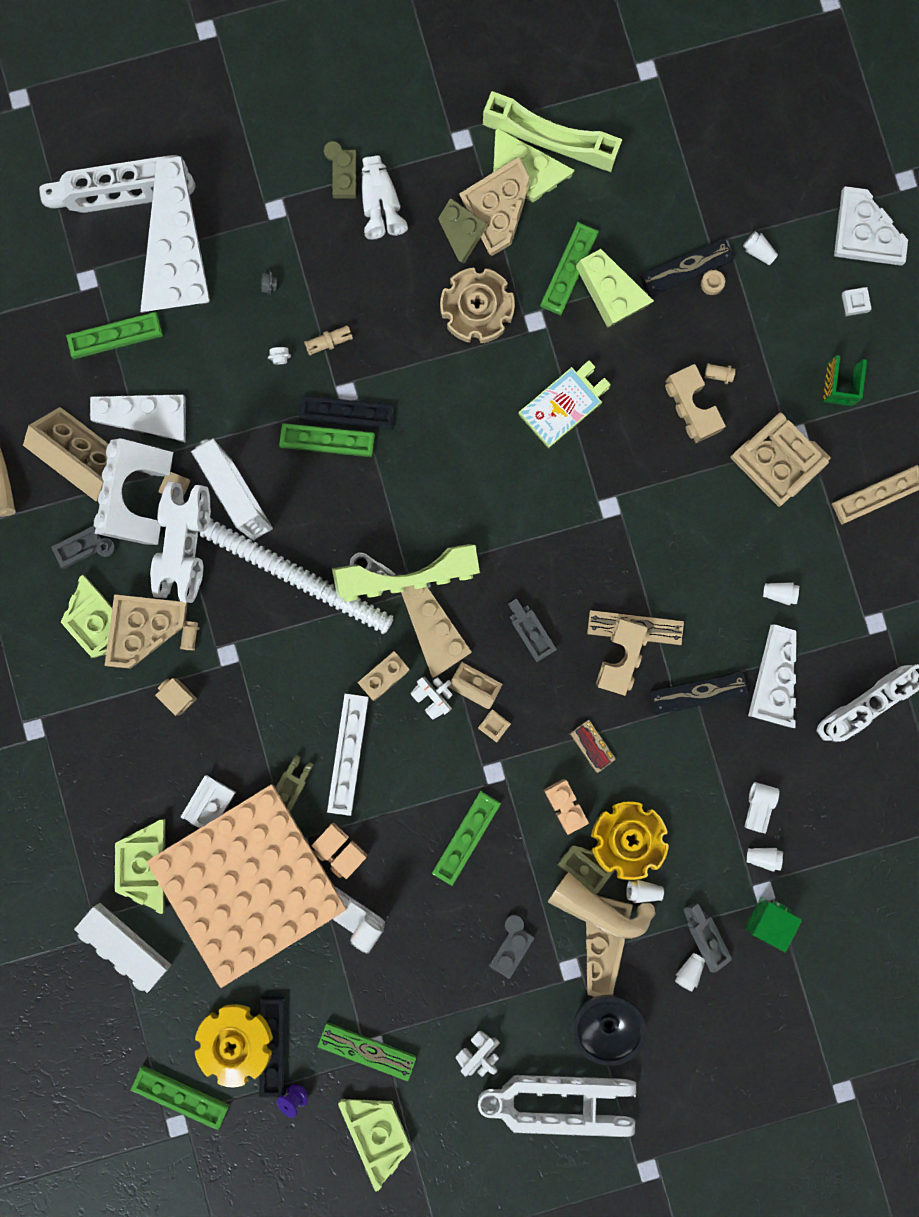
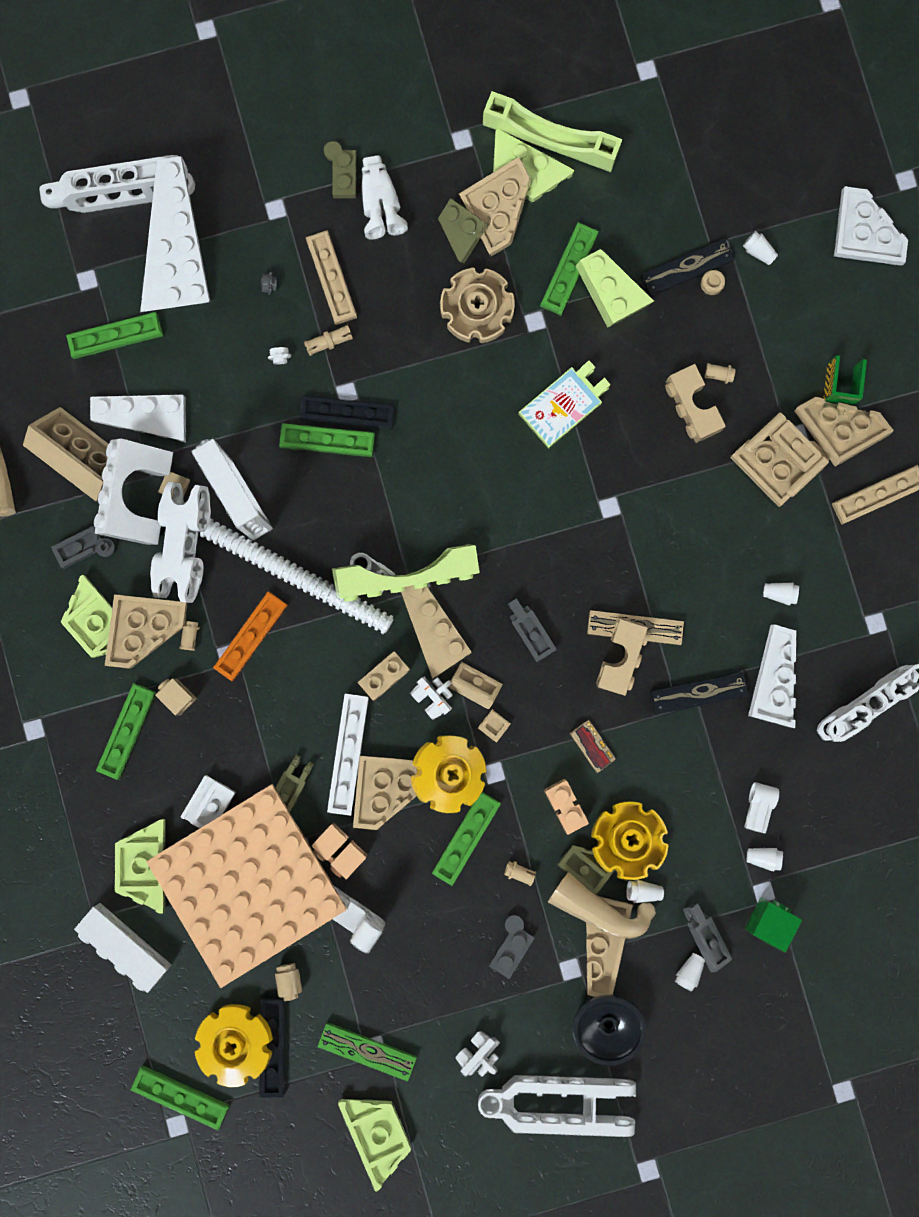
(126, 731): none -> bright green tile
(250, 636): none -> orange tile
(288, 981): none -> tan brick
(296, 1097): dark purple wheel -> none
(331, 277): none -> tan tile
(382, 790): none -> tan plate
(434, 783): none -> yellow piece
(519, 873): none -> tan pin
(842, 428): none -> tan plate
(856, 301): white tile -> none

